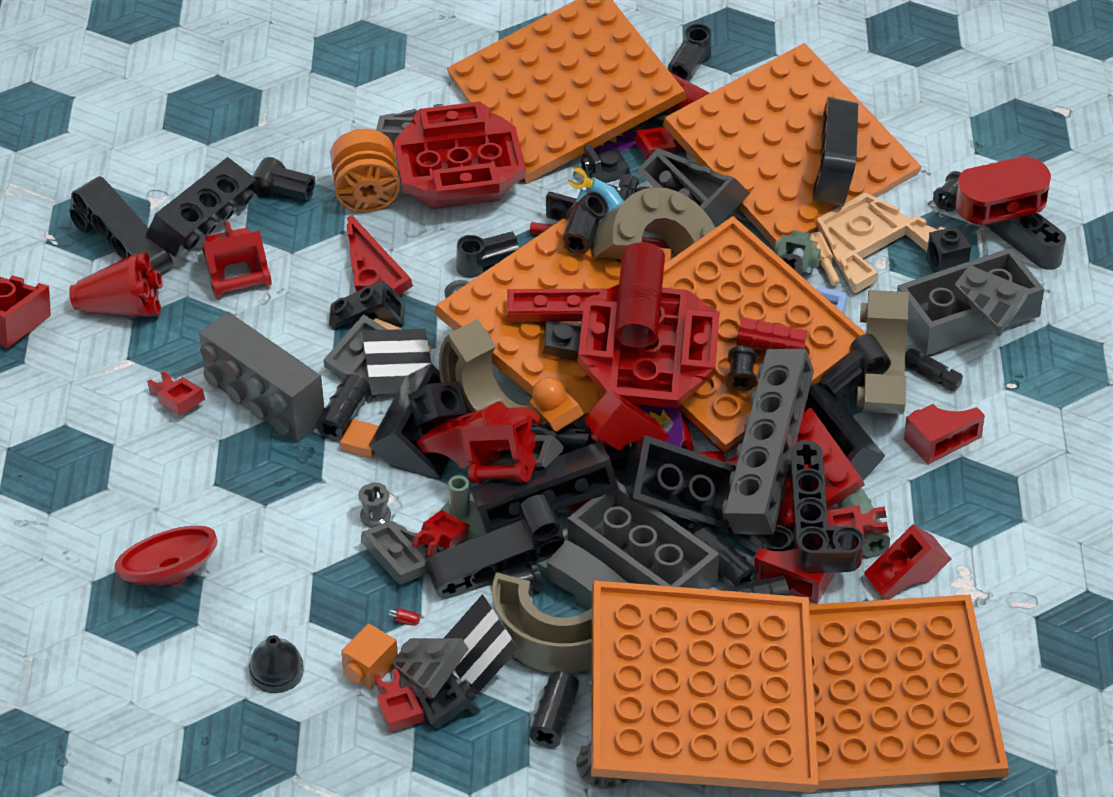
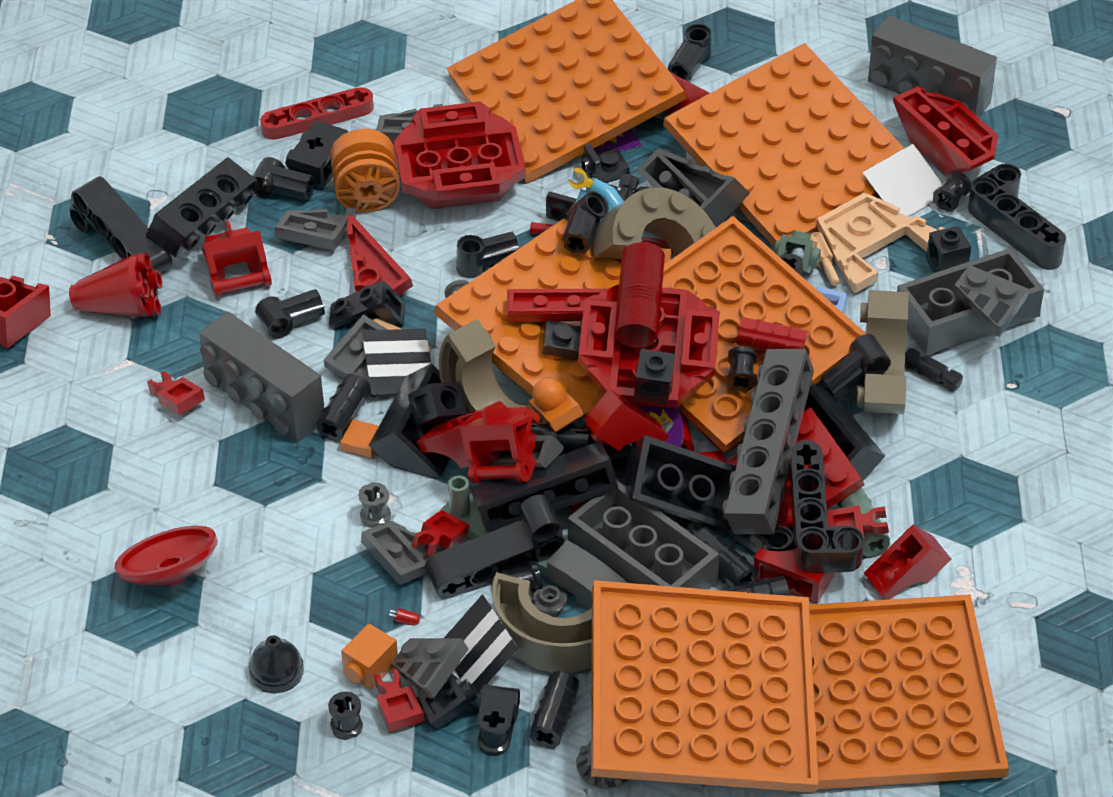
(276, 125): none -> red beam
(280, 316): none -> black piece
(313, 152): none -> black brick
(313, 227): none -> dark grey wing
(340, 711): none -> black bush
(497, 718): none -> black piece
(550, 600): none -> dark grey plate
(651, 139): red plate -> none
(654, 377): none -> black brick
(837, 151): black beam -> none
(904, 180): none -> white sticker
(913, 57): none -> dark grey brick
(939, 432): red arch -> none
(945, 130): none -> red wedge
(1002, 190): red brick -> none

